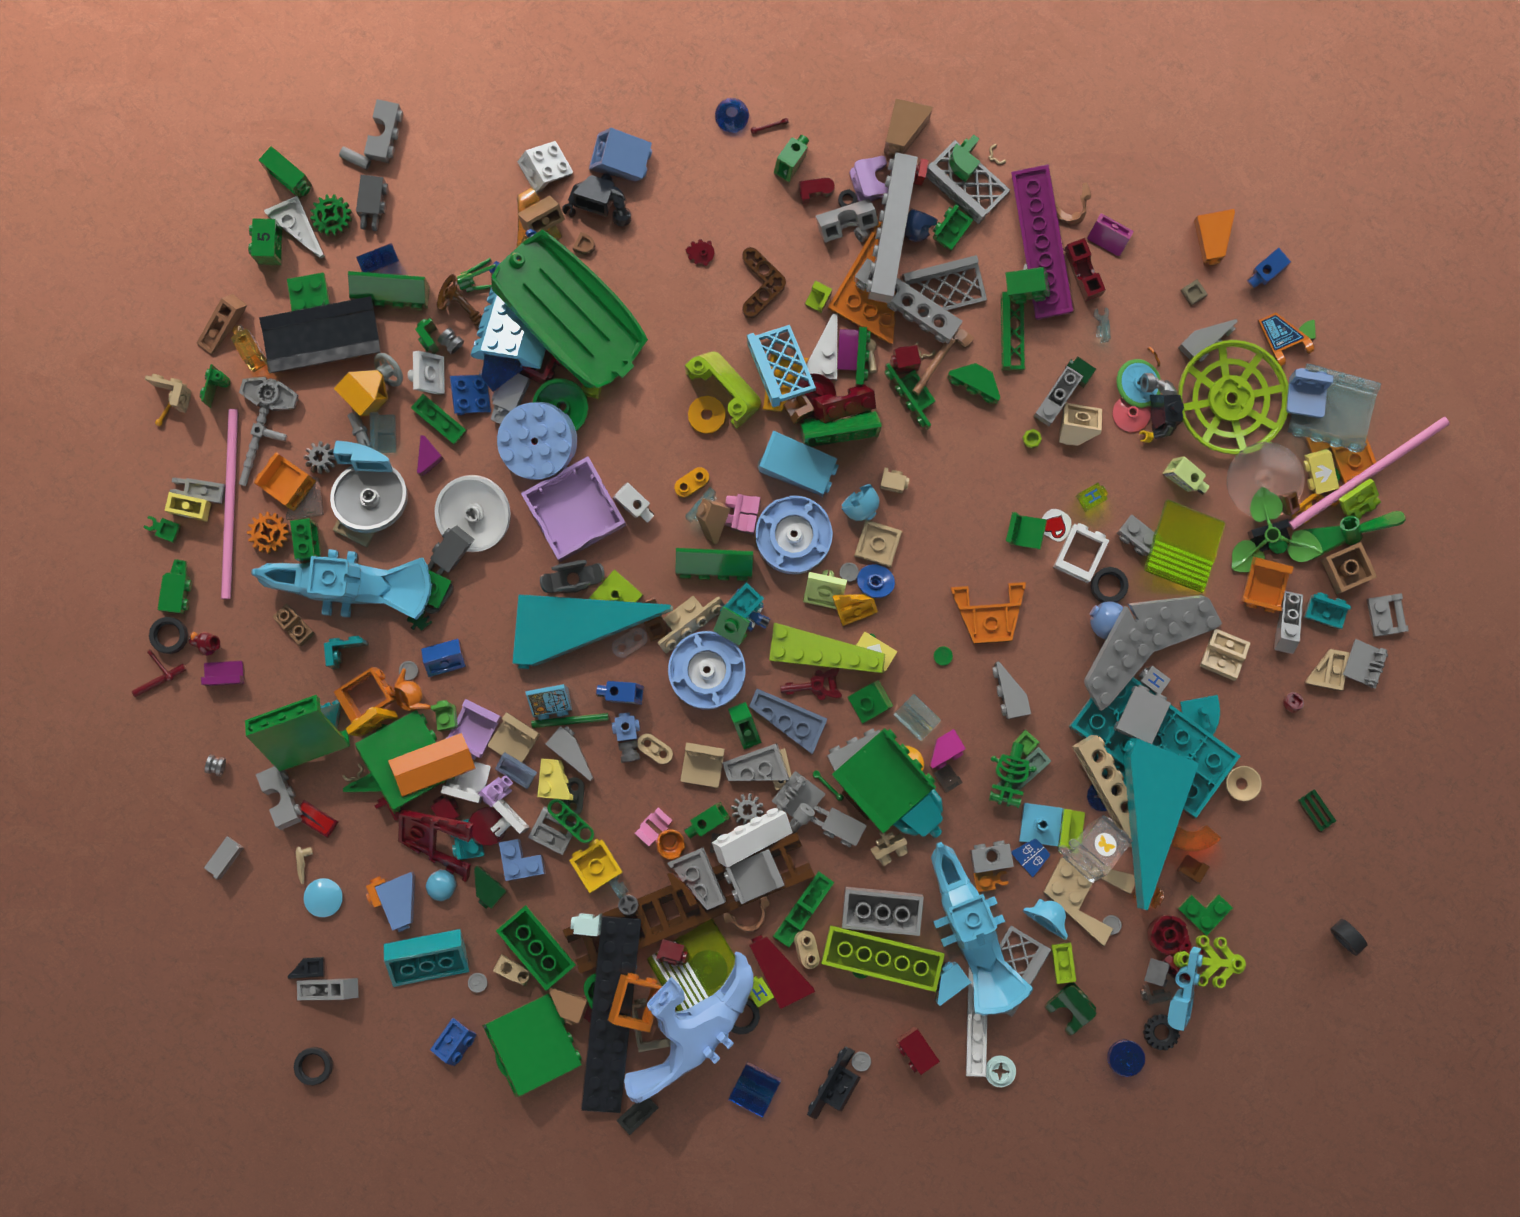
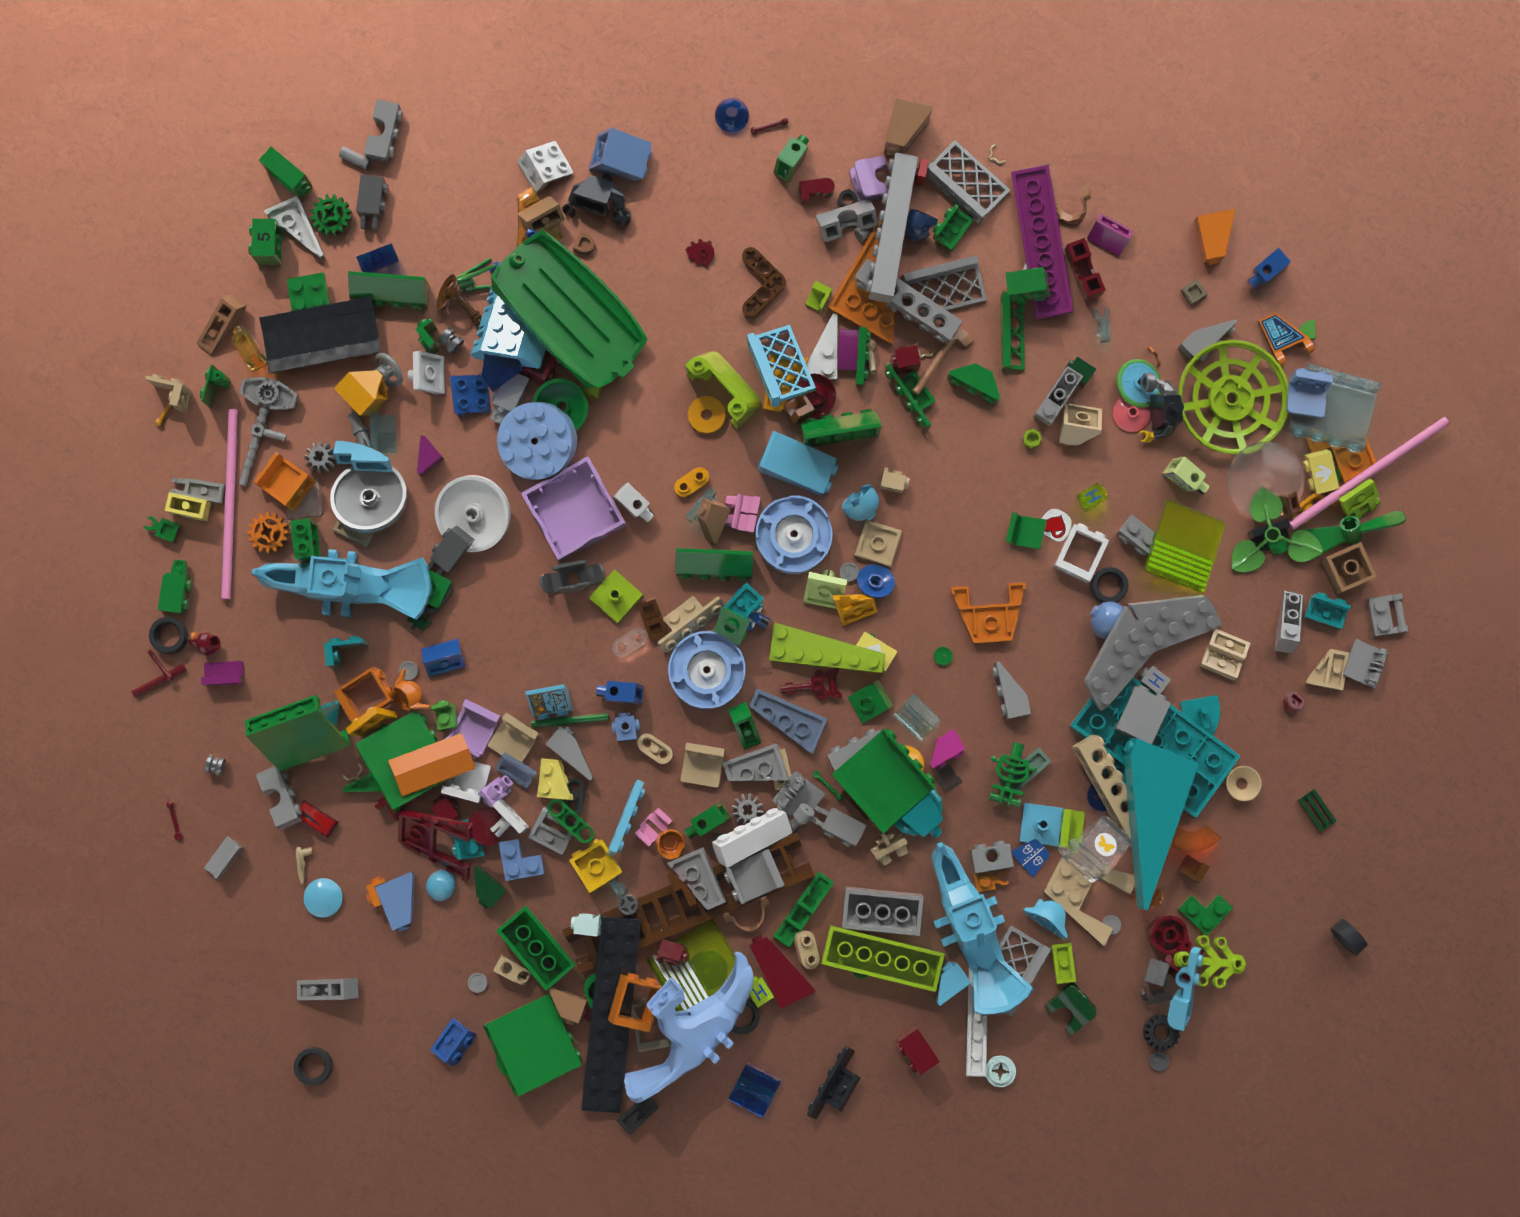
(178, 836): none -> dark red hinge
(293, 624): medium nougat slope -> none
(309, 968): black tile -> none
(426, 957): teal slope -> none
(438, 419): green plate -> none
(560, 625): teal slope -> none
(629, 751): flat silver wheel -> none
(629, 811): none -> medium azure plate
(835, 407): dark red arch -> none
(861, 1061): light grey piece -> none
(961, 161): green brick -> none
(1028, 741): bright green tile -> none
(1126, 1058): clear blue head -> none
(1159, 1060): none -> dark grey piece
(1266, 584): orange panel -> none

